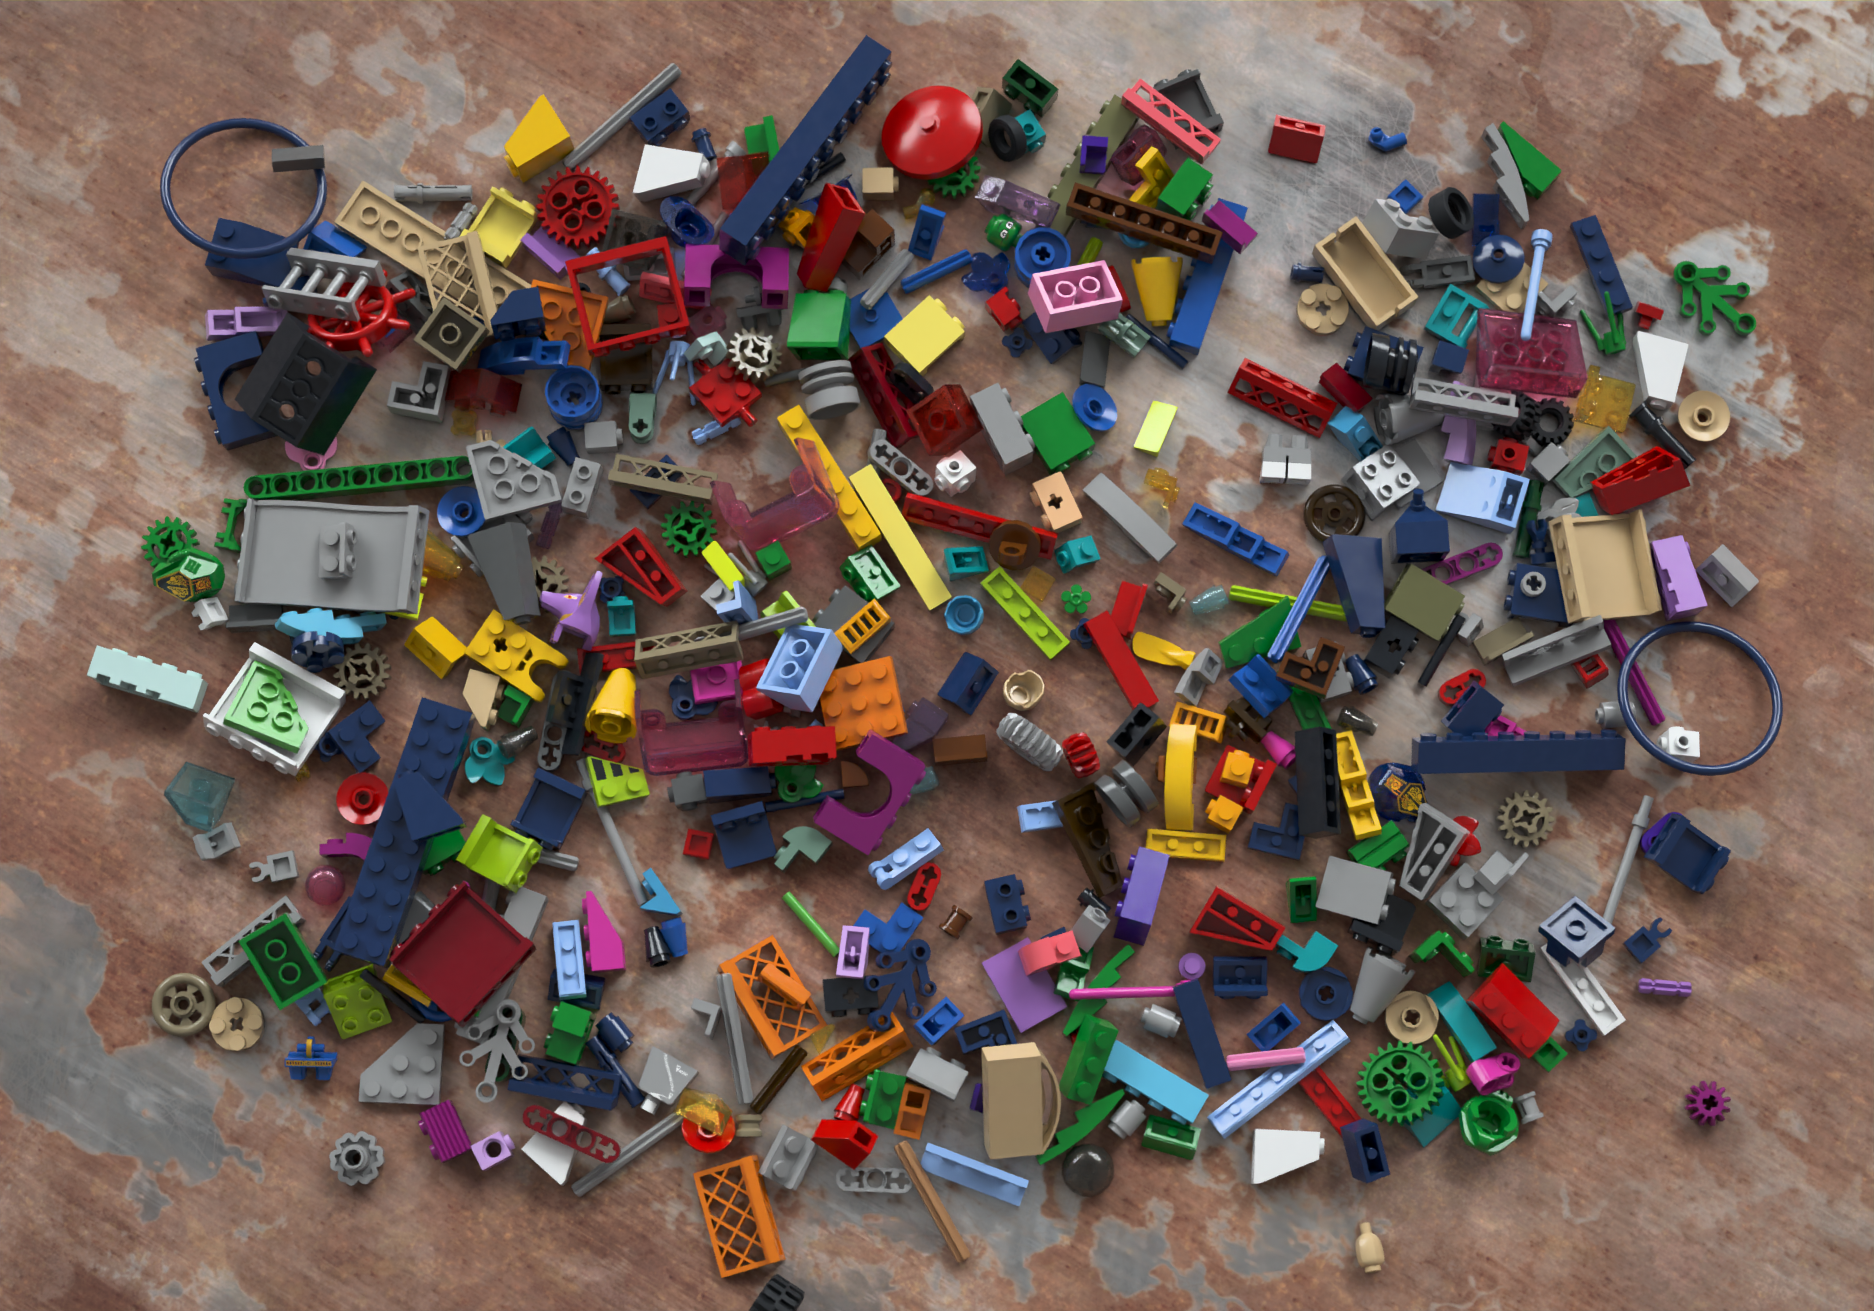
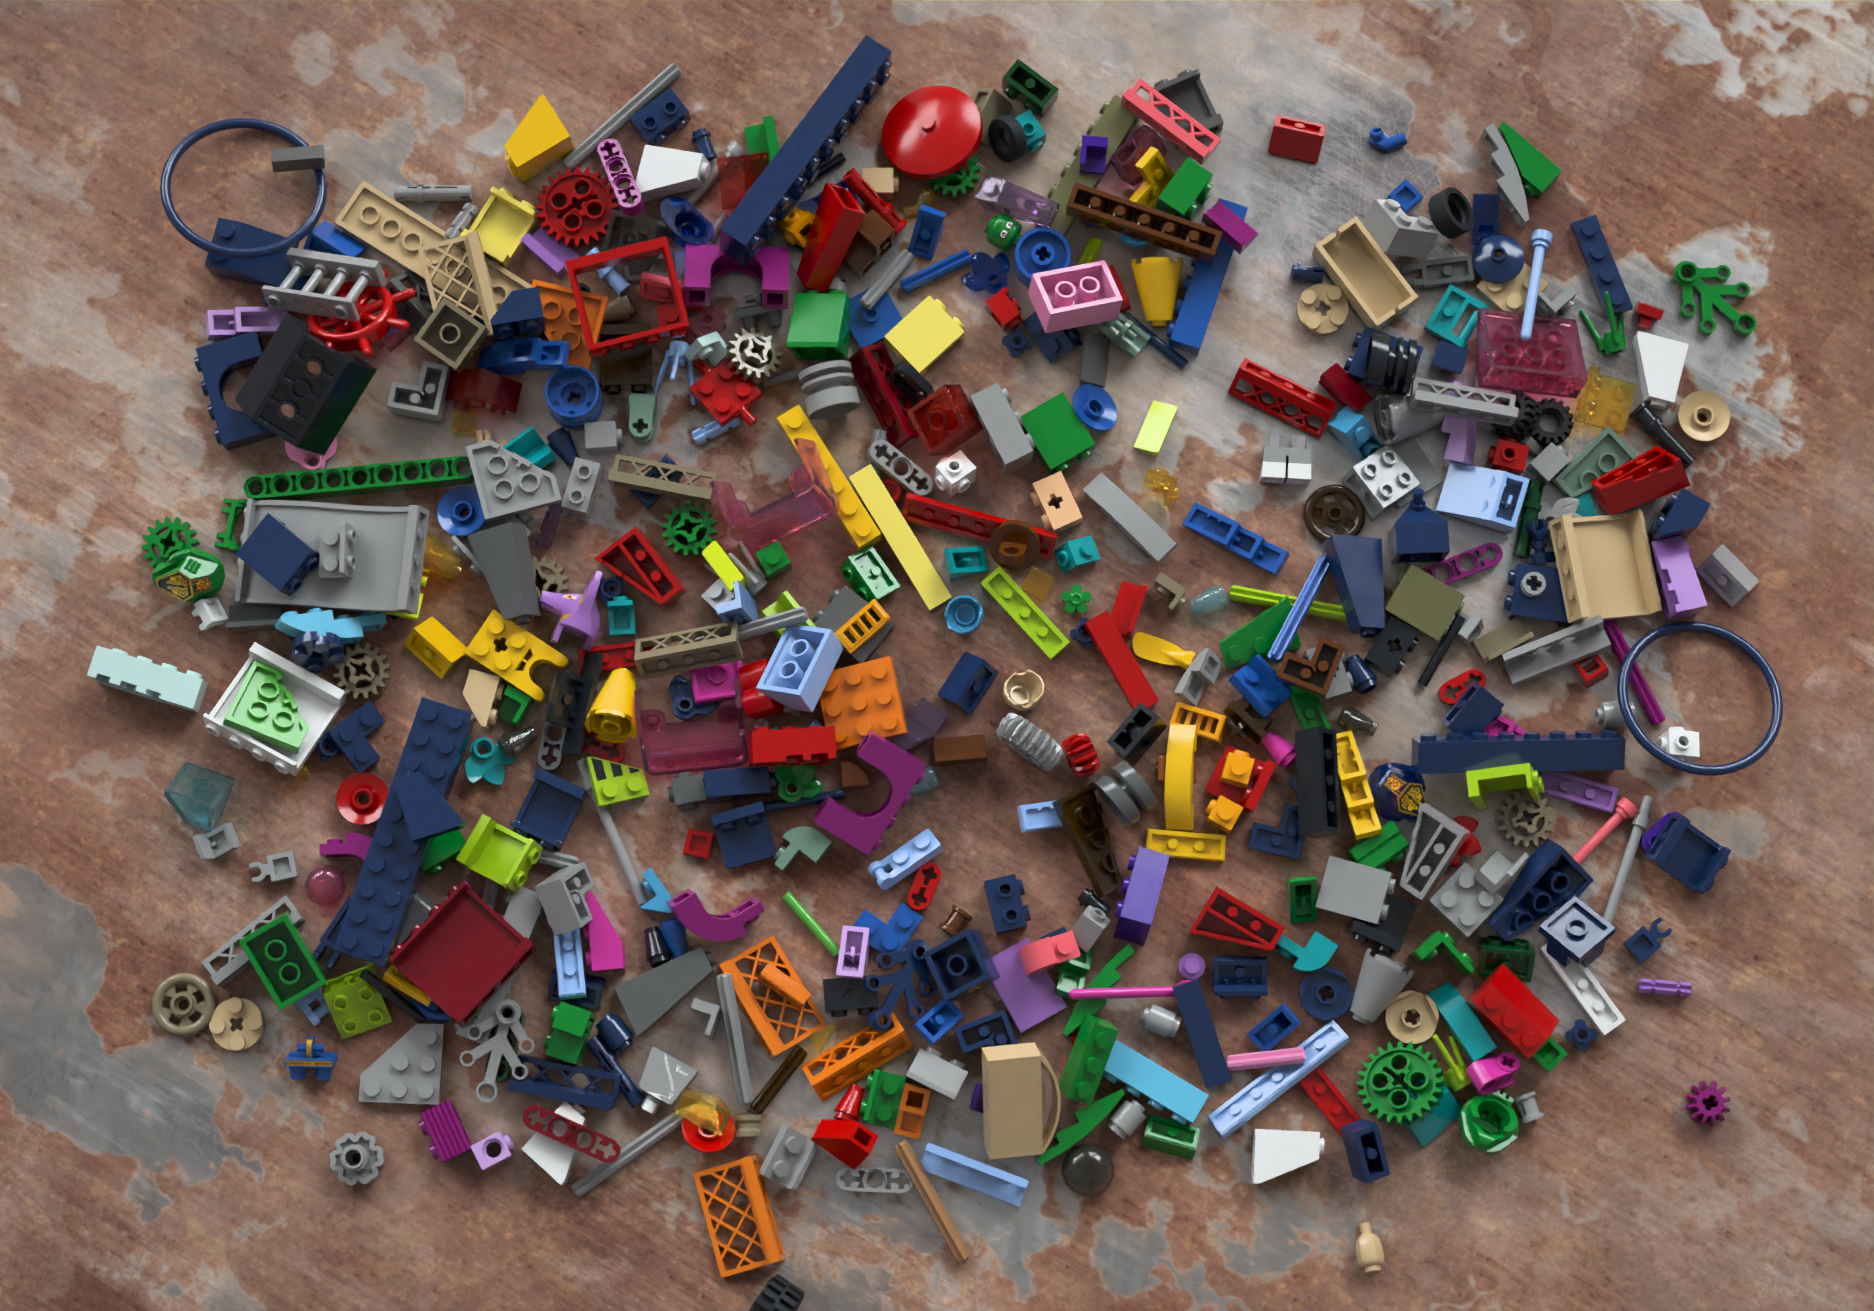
(278, 555): none -> dark blue panel
(564, 899): none -> light grey brick
(619, 177): none -> magenta beam
(663, 988): none -> dark grey slope
(721, 927): none -> magenta arch
(873, 201): none -> red pin
(961, 965): none -> dark blue brick
(1502, 779): none -> lime panel
(1536, 891): none -> dark blue wedge
(1579, 791): none -> medium lavender tile
(1624, 810): none -> coral piece
(1681, 516): none -> dark blue slope

